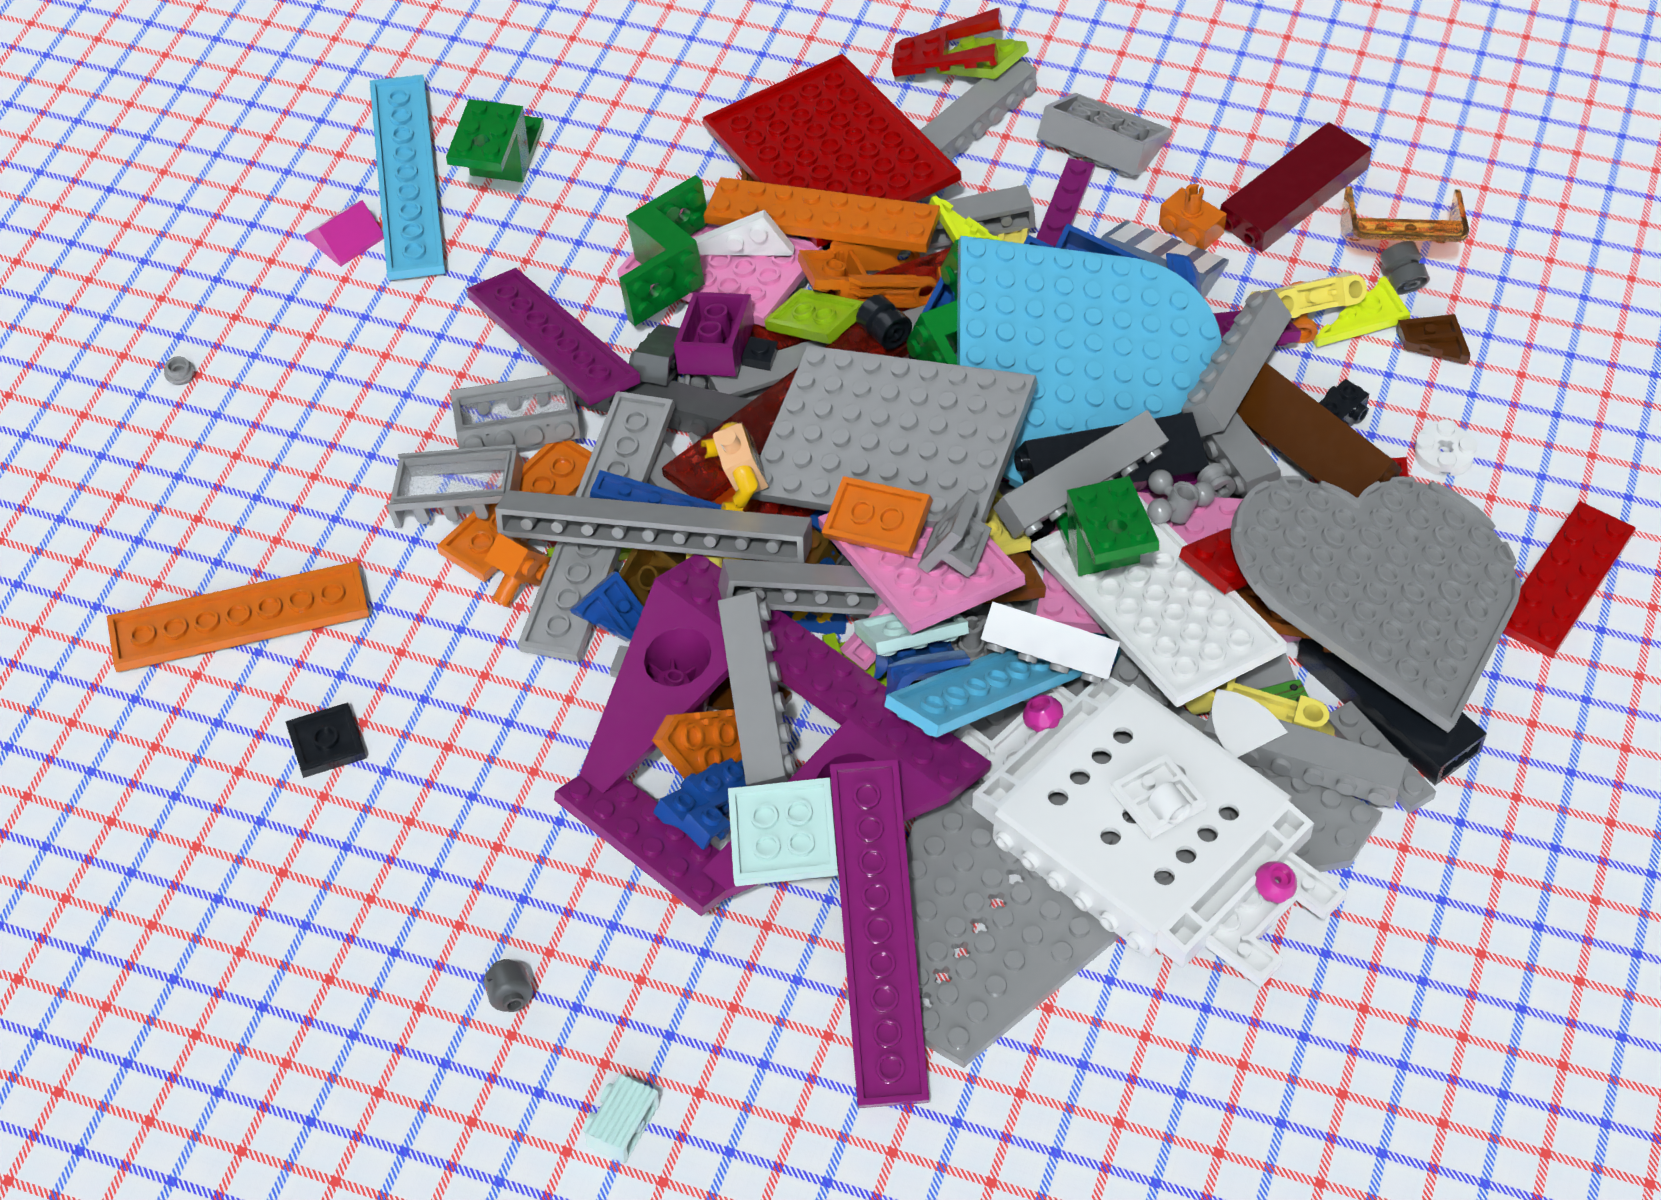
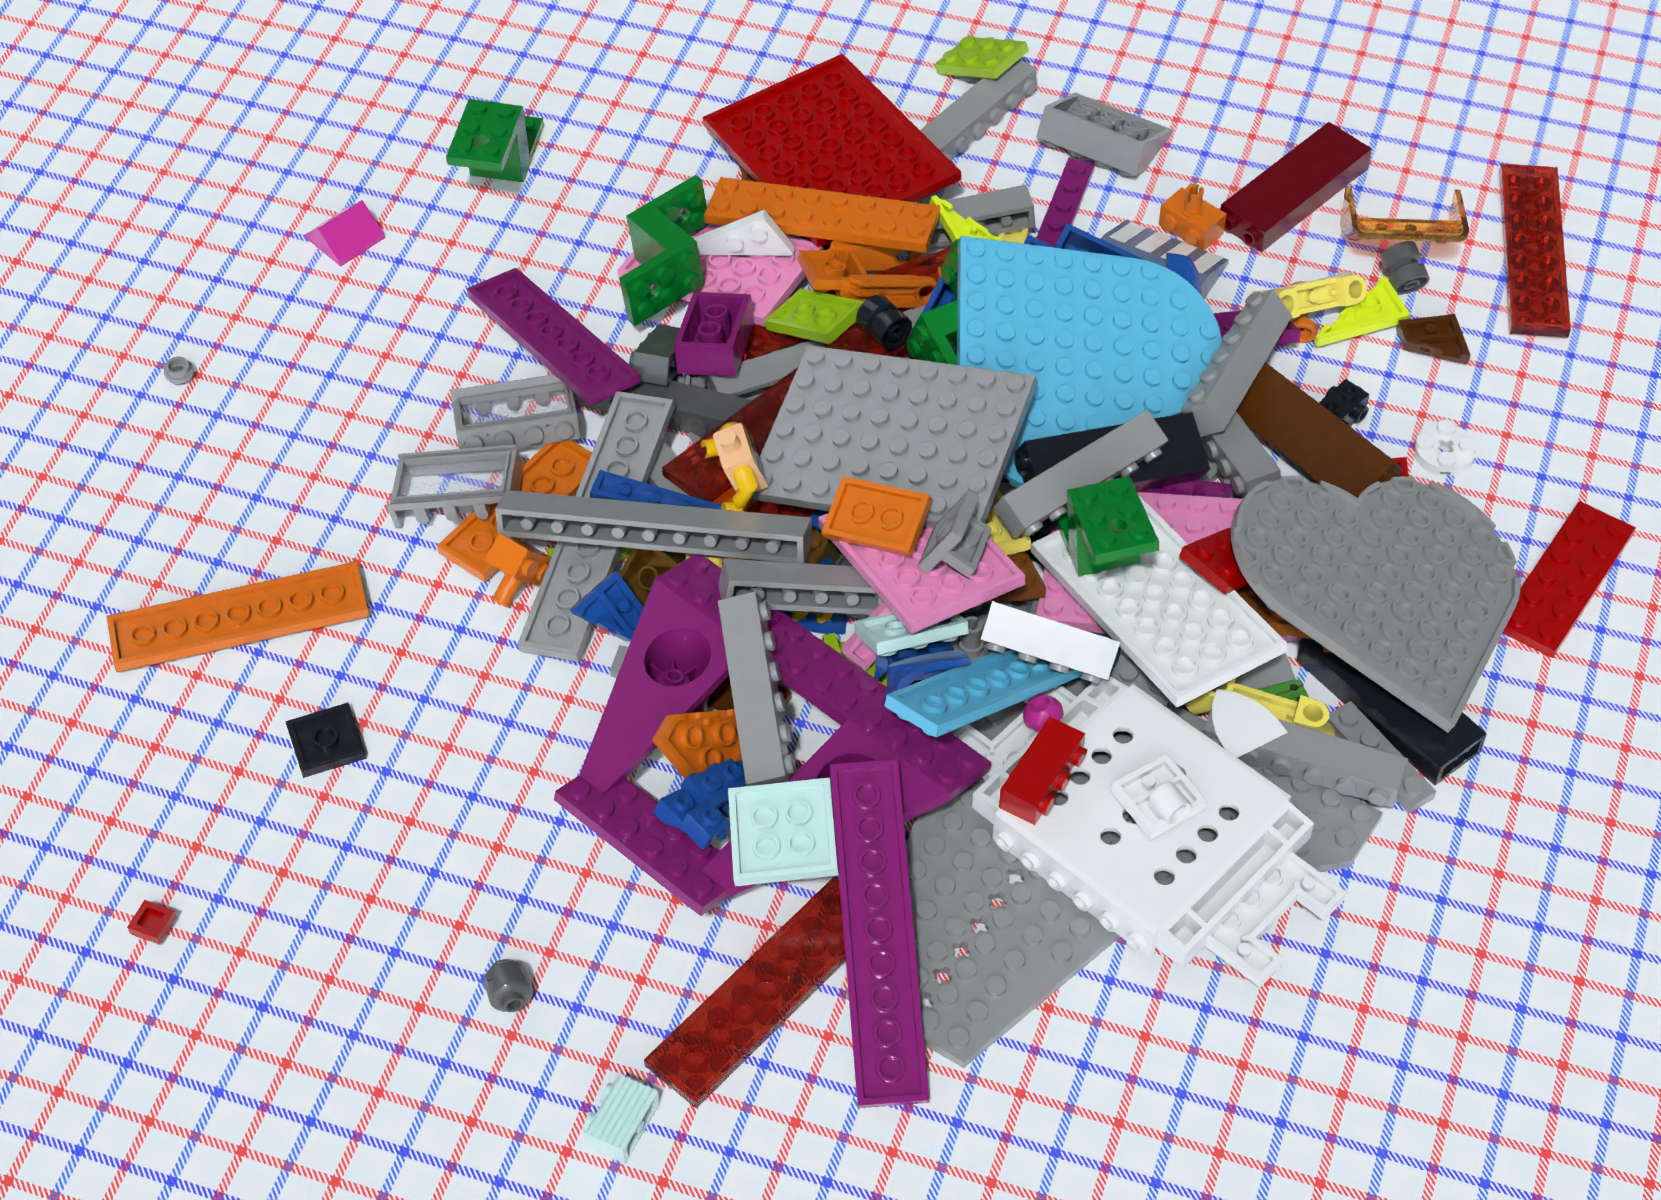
(152, 922): none -> red plate
(406, 178): medium azure plate -> none
(753, 1000): none -> clear red plate
(759, 353): black plate -> none
(930, 49): red wing -> none
(1043, 771): none -> red brick
(1181, 498): light grey piece -> none
(1217, 476): light grey wheel -> none
(1269, 887): dark pink plate -> none
(1534, 251): none -> clear red plate

